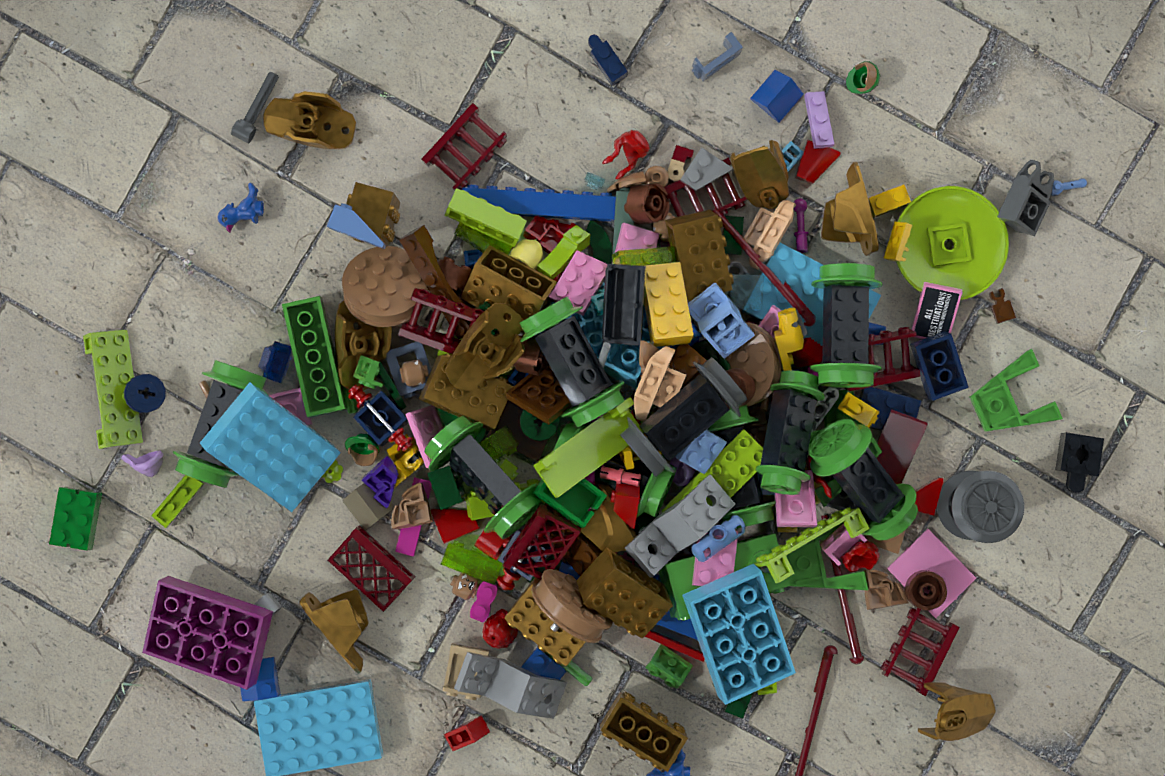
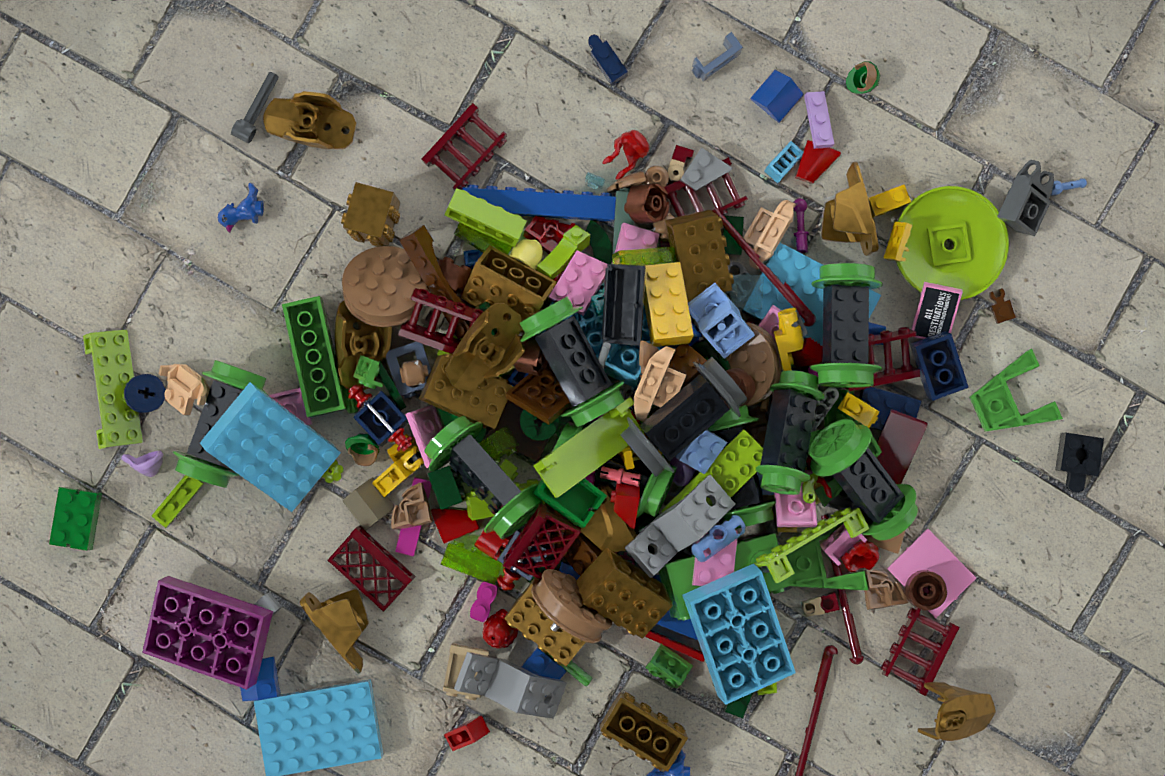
(183, 387): none -> light nougat plate
(275, 361): clear blue slope -> none
(349, 223): medium blue slope -> none
(382, 480): dark purple slope -> none
(464, 586): medium nougat head -> none
(762, 175): pearl gold piece -> none
(808, 489): none -> lime arm
(820, 604): none -> leg
(928, 496): red slope -> none
(980, 506): dark grey brick -> none

